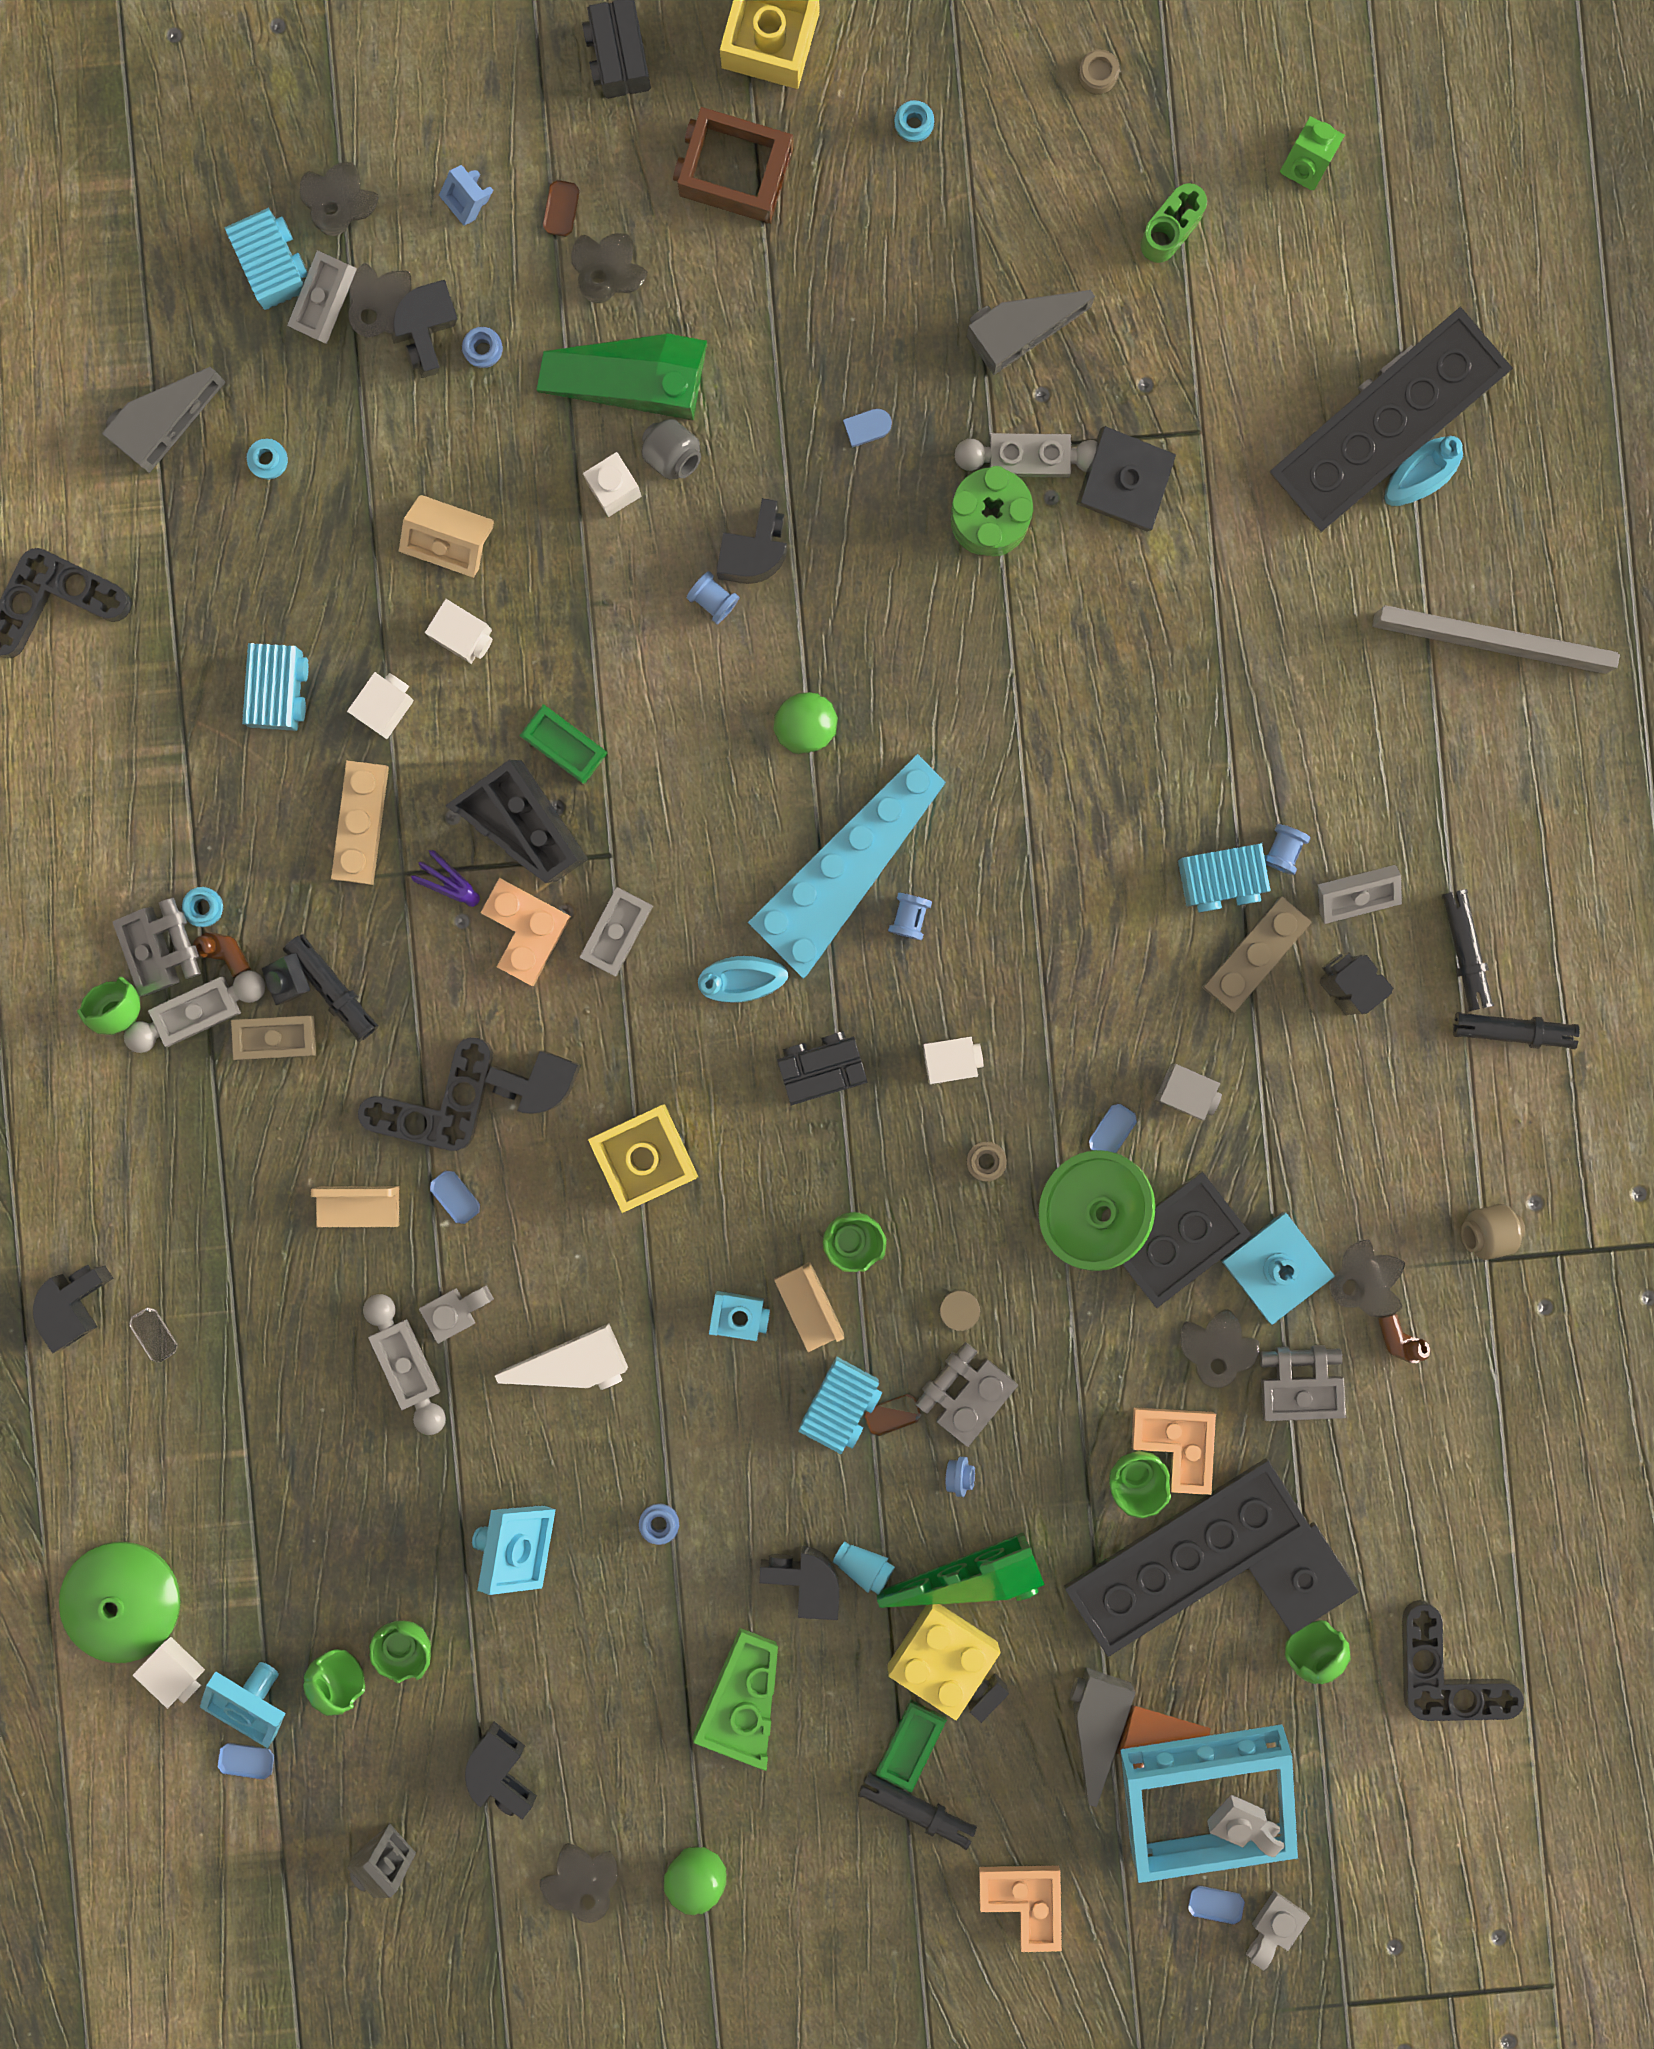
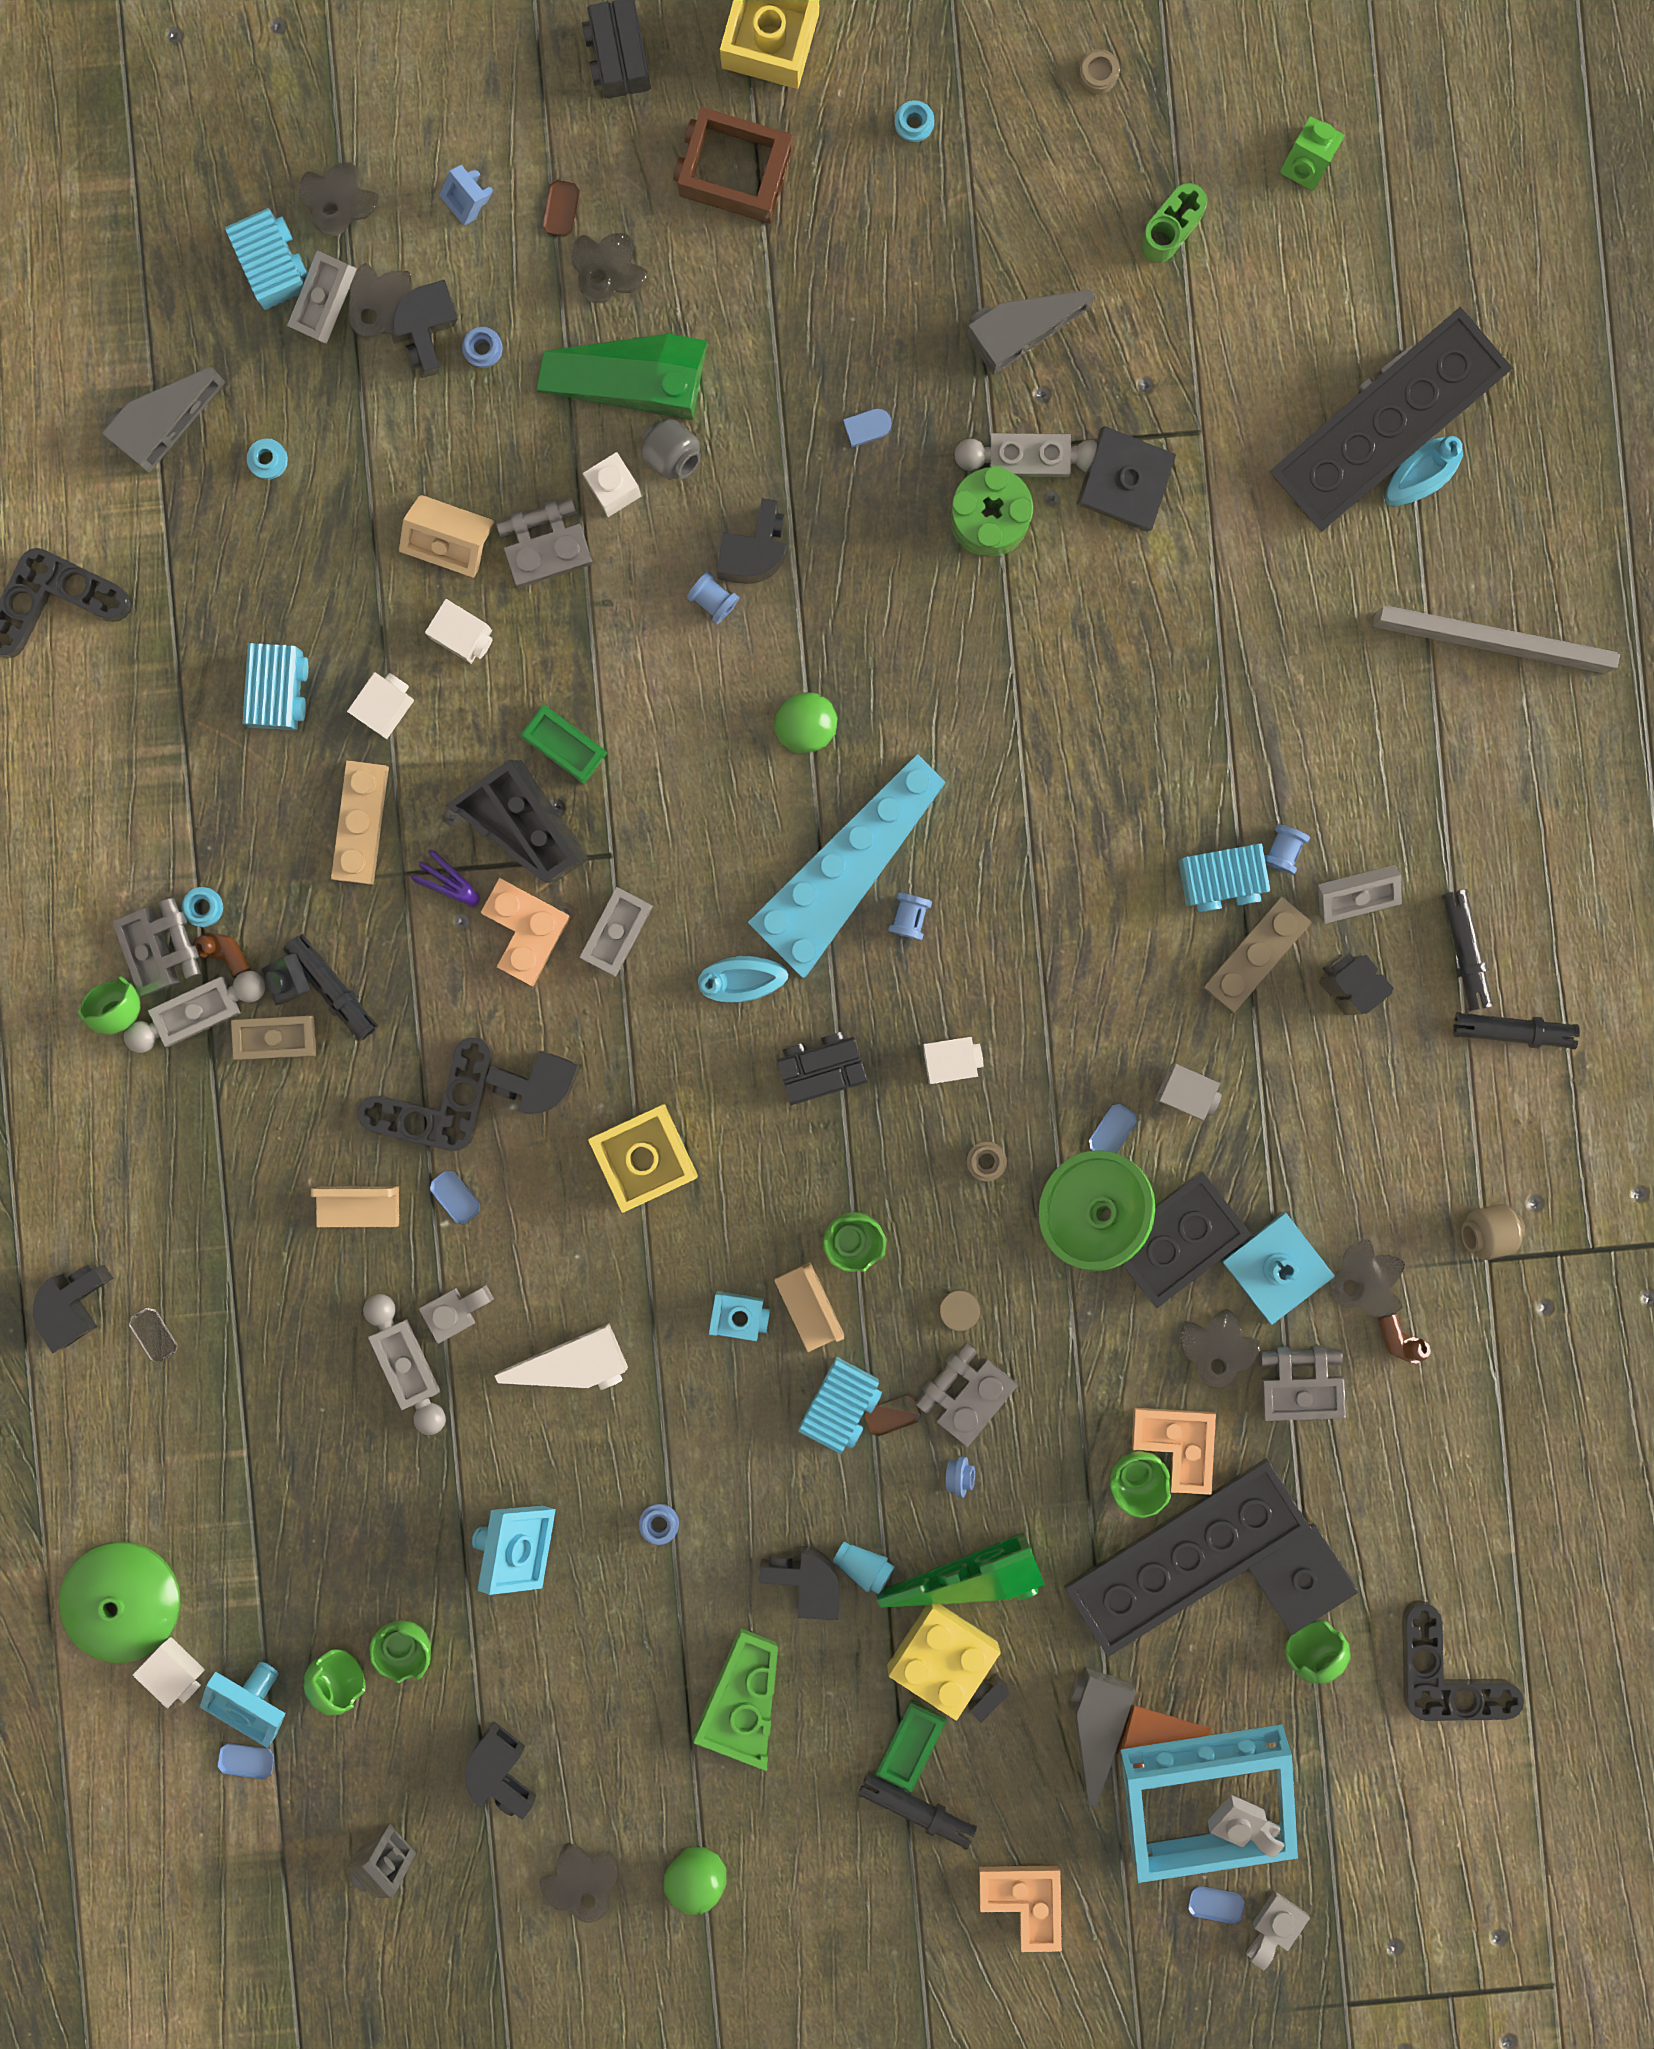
(548, 554): none -> flat silver plate

